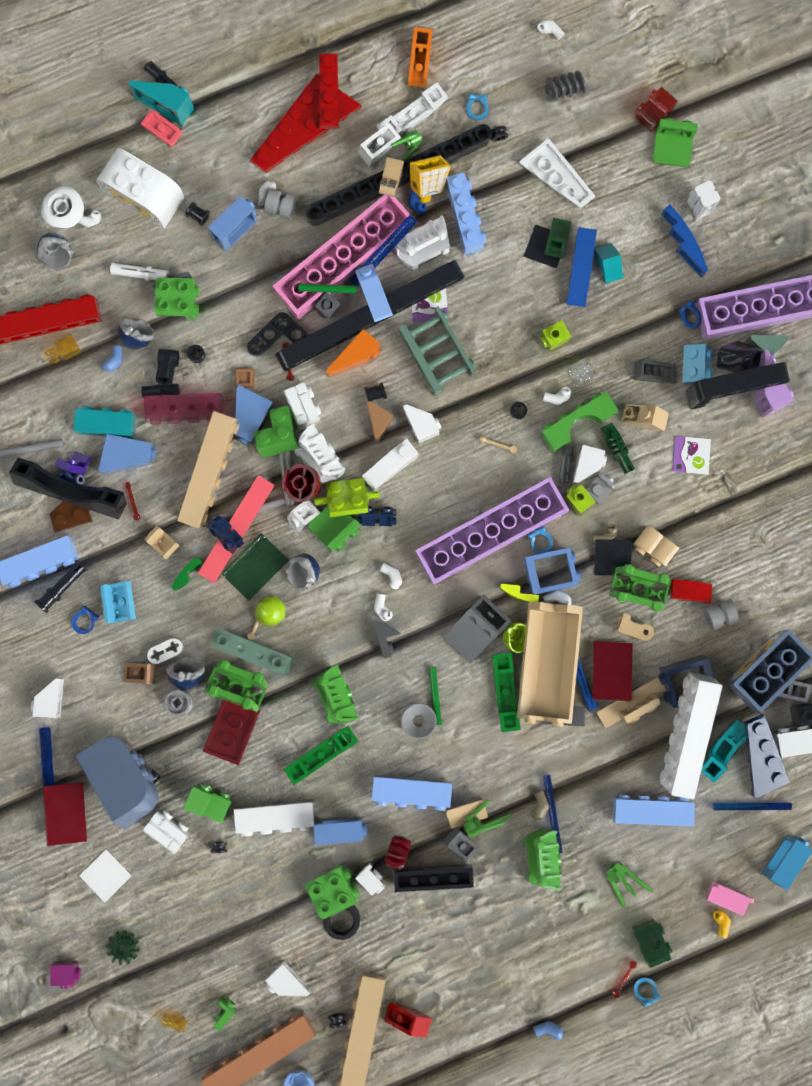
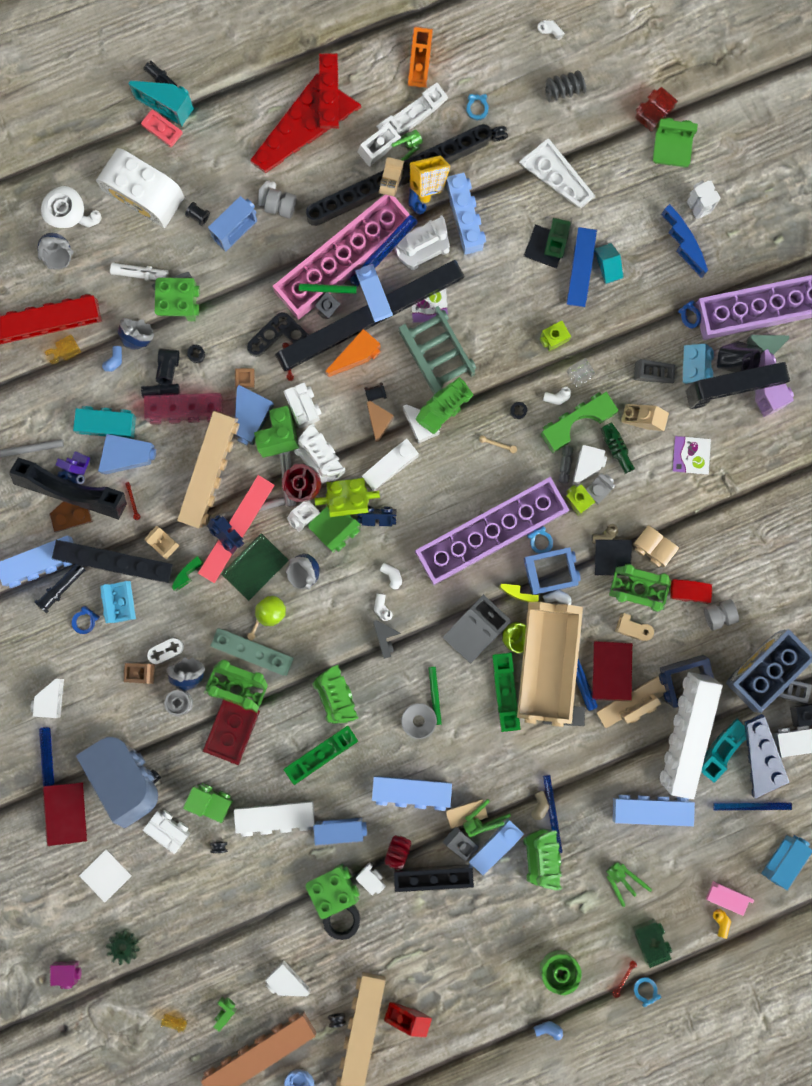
(112, 561): none -> black brick
(444, 405): none -> bright green piece
(496, 847): none -> light blue slope
(571, 972): none -> bright green brick

